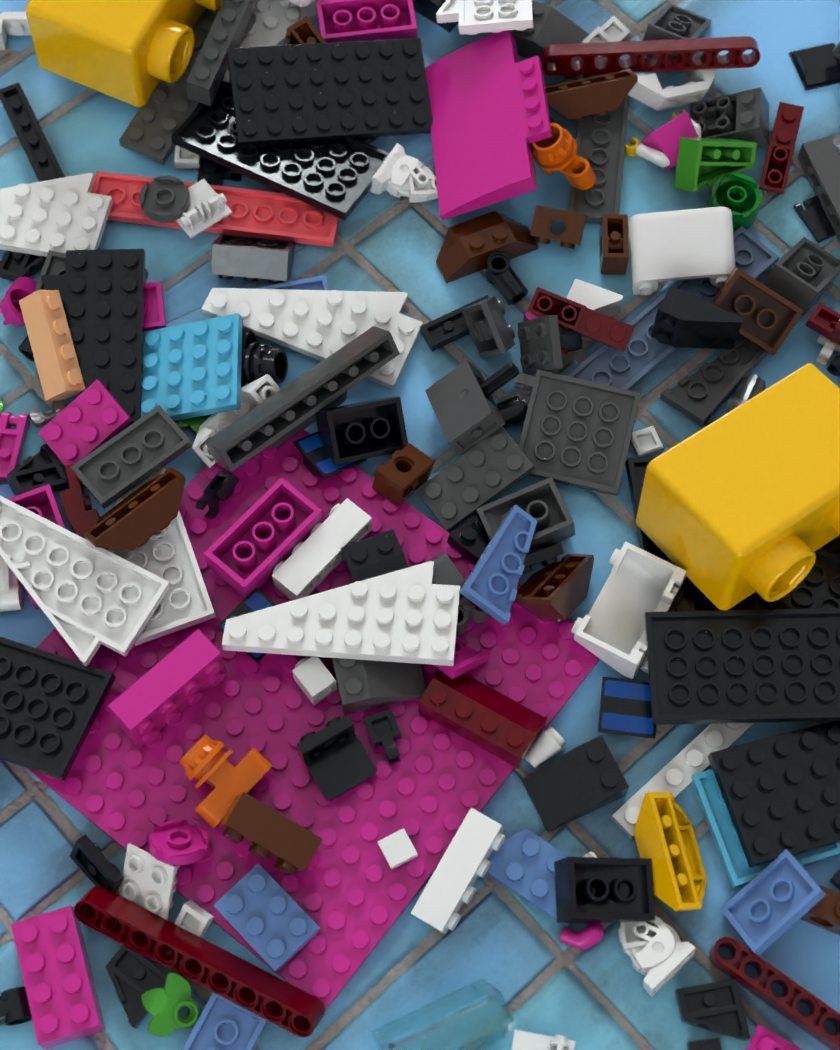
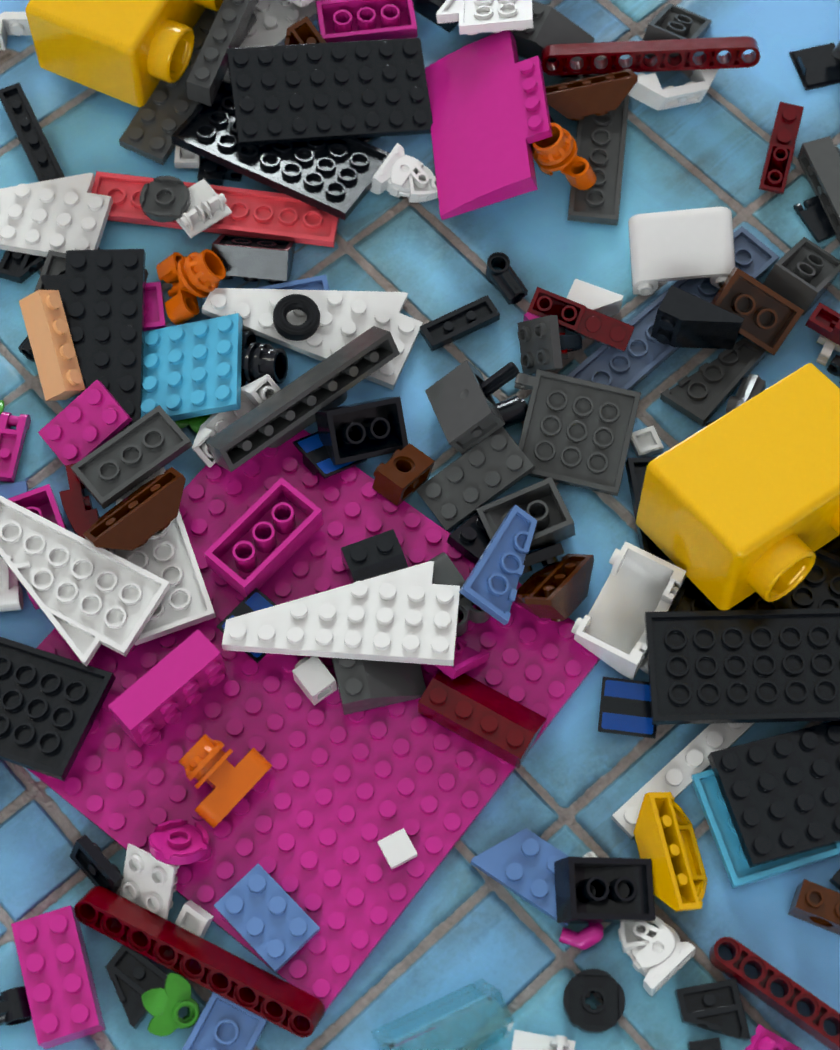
(10, 304): dark pink piece -> none
(38, 472): black wing -> none
(39, 417): flat silver piece -> none
(190, 277): none -> orange beam
(218, 490): black plate -> none
(269, 834): reddish brown brick -> none
(298, 302): none -> black tyre
(321, 551): white brick -> none
(336, 758): black bracket -> none
(383, 731): black plate -> none
(458, 871): white brick -> none
(473, 241): reddish brown wedge -> none
(489, 327): dark grey slope -> none
(545, 746): white cone -> none
(546, 216): reddish brown brick -> none
(575, 784): black slope -> none
(581, 1014): none -> black plate
(611, 31): white slope -> none
(614, 244): reddish brown brick -> none
(663, 144): dark pink torso -> none
(707, 159): bright green wedge -> none
(734, 117): dark grey slope -> none
(739, 195): green brick -> none
(772, 902): medium blue plate -> none

